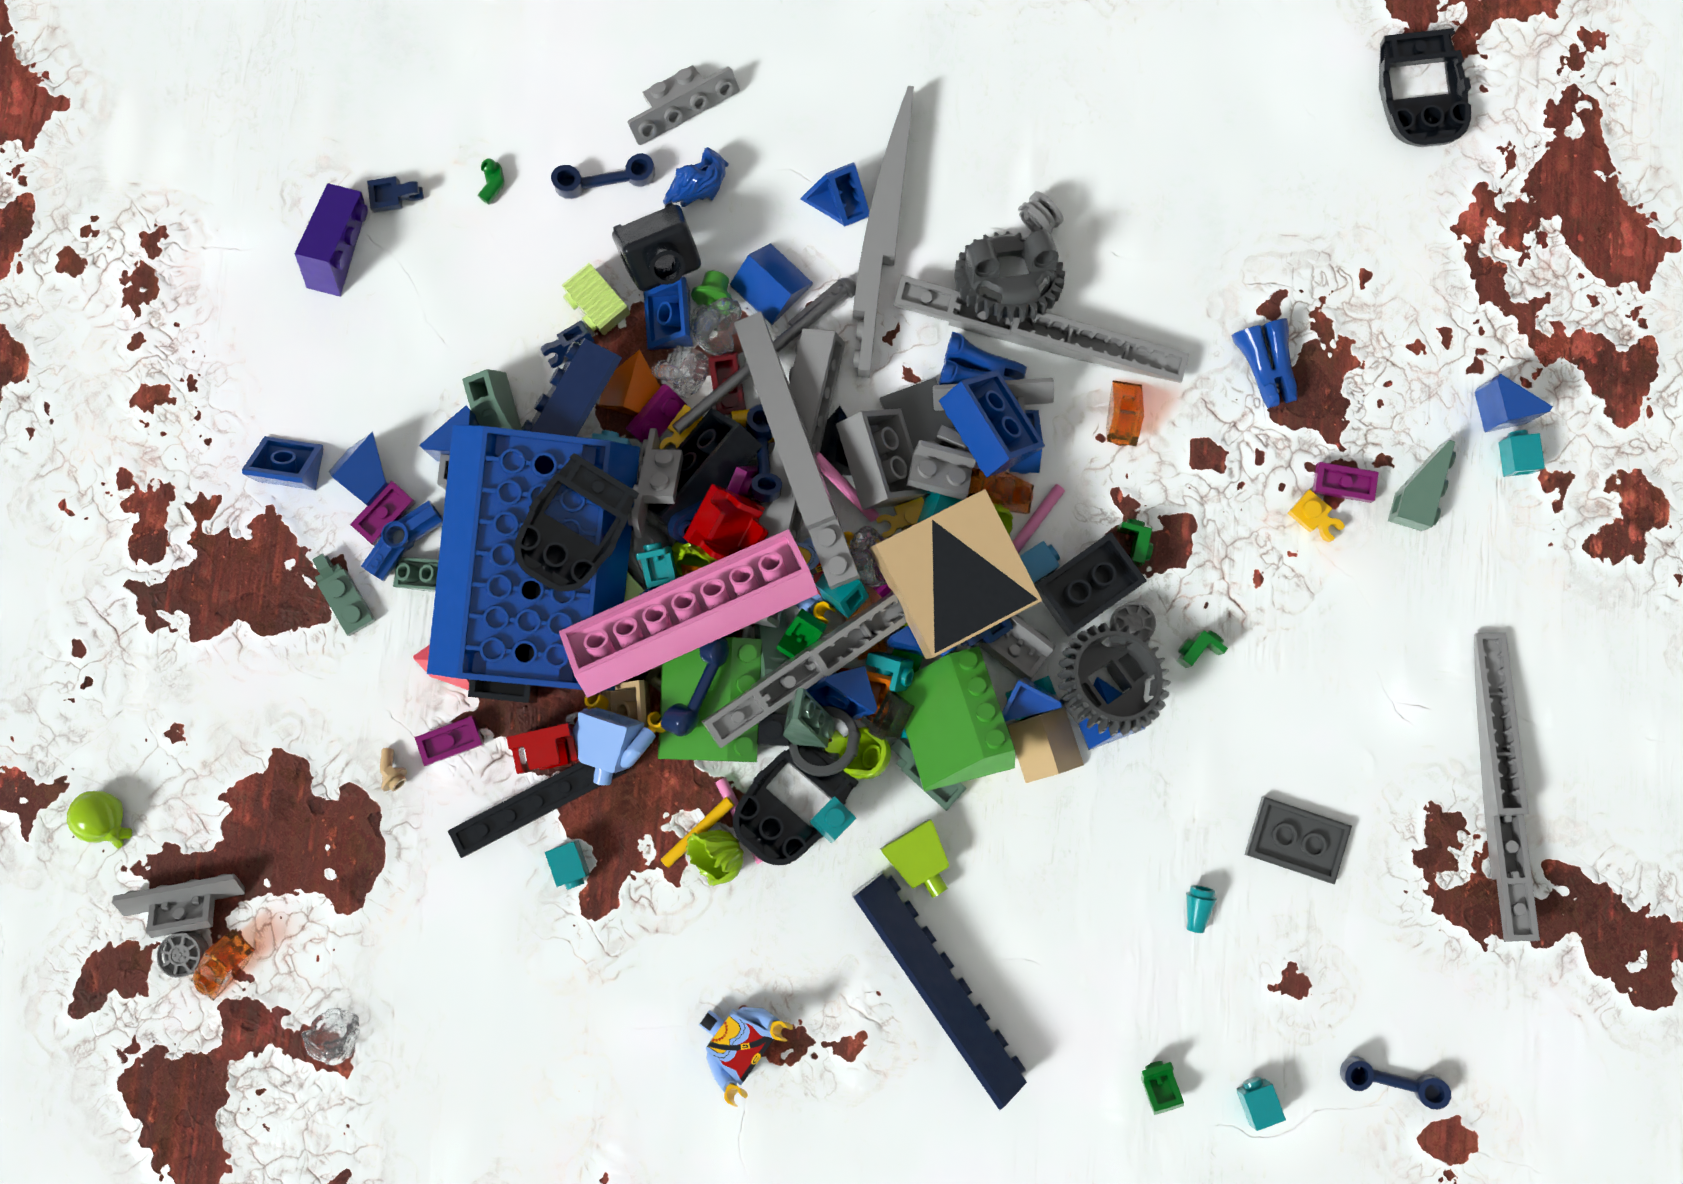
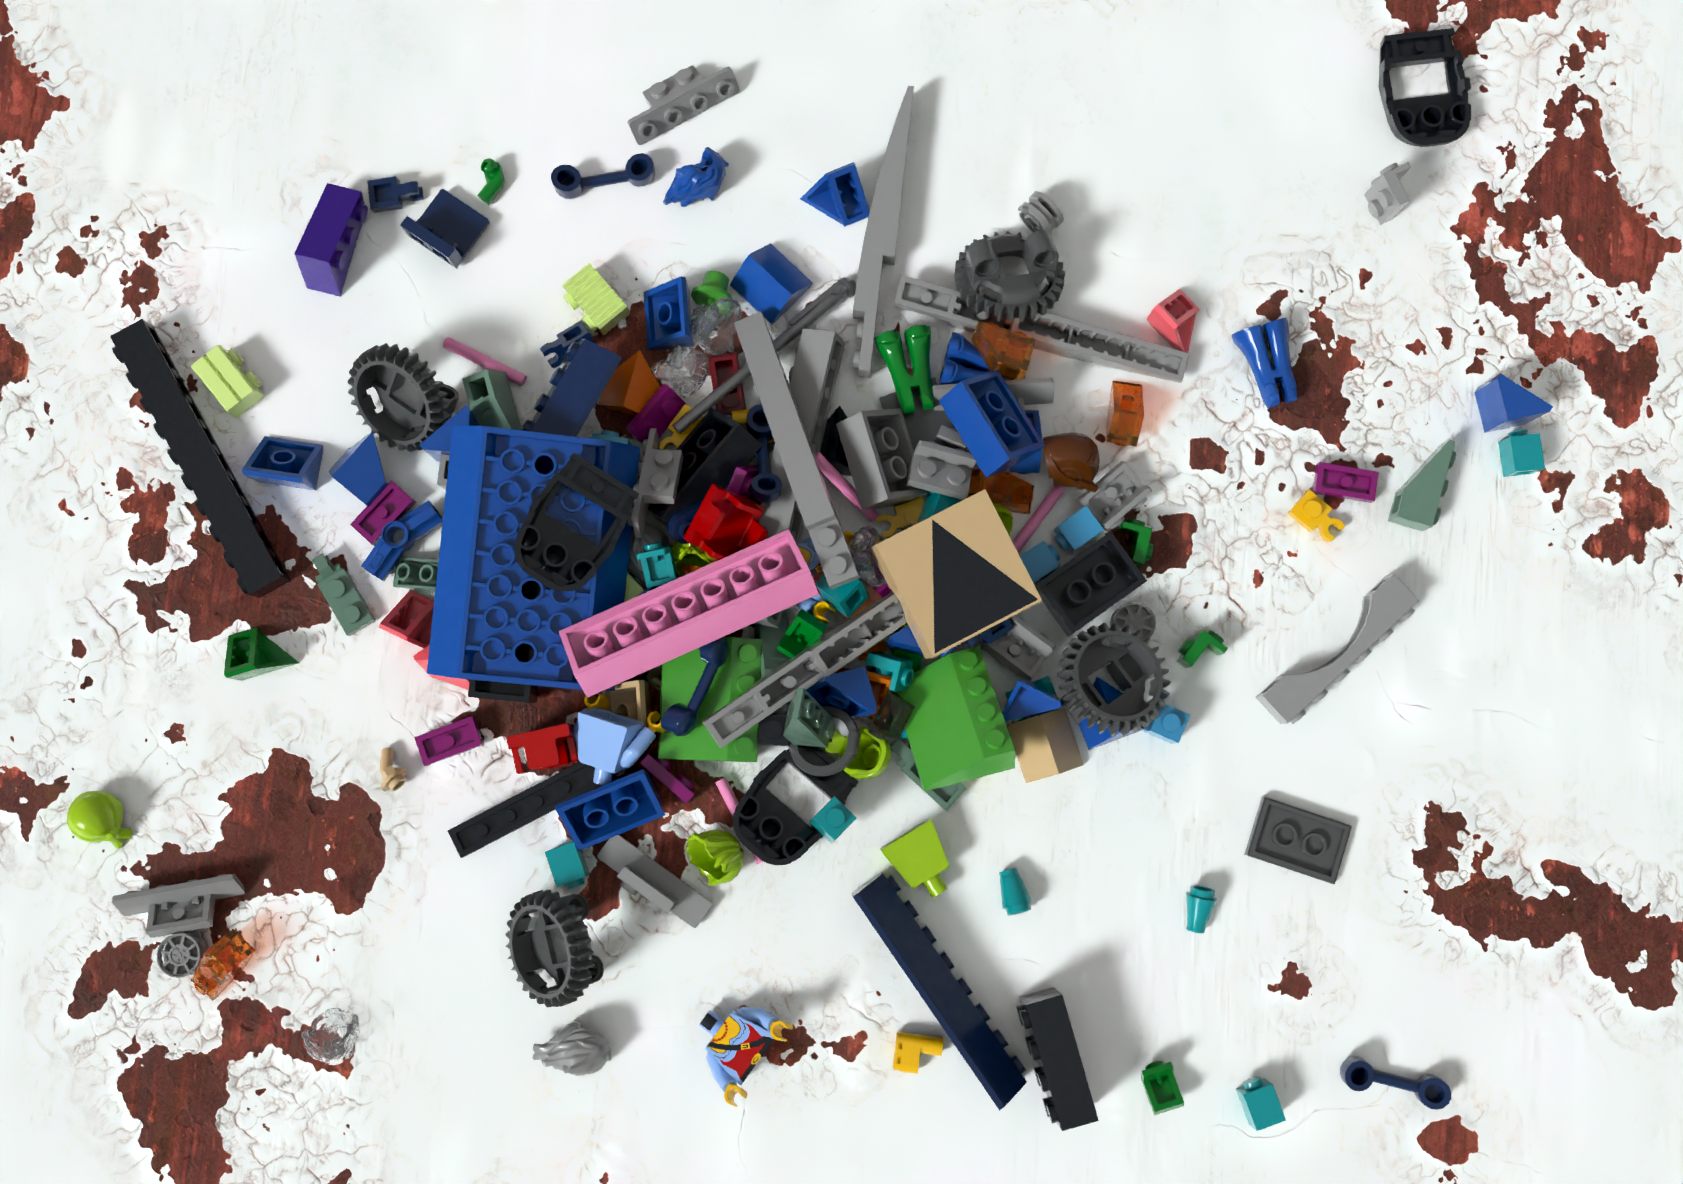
(200, 459): none -> black brick
(227, 380): none -> yellowish green brick
(253, 654): none -> green slope
(386, 371): none -> dark grey piece
(411, 619): none -> coral slope
(447, 228): none -> dark blue bracket
(483, 360): none -> bright pink bar
(535, 950): none -> dark grey piece
(574, 1050): none -> light grey hair
(611, 809): none -> blue slope
(653, 881): none -> light grey bracket
(657, 248): black piece -> none
(660, 769): none -> magenta plate
(703, 826): yellow piece -> none
(908, 1050): none -> yellow piece
(918, 347): none -> green piece
(1003, 349): none -> clear orange slope
(1014, 893): none -> teal cone
(1058, 1059): none -> black brick
(1072, 460): none -> reddish brown helmet
(1077, 530): none -> dark azure brick
(1116, 495): none -> light grey bracket
(1168, 725): none -> dark azure brick
(1174, 320): none -> coral slope
(1380, 610): none -> light grey arch
(1387, 194): none -> light grey bracket
(1504, 788): light grey slope -> none

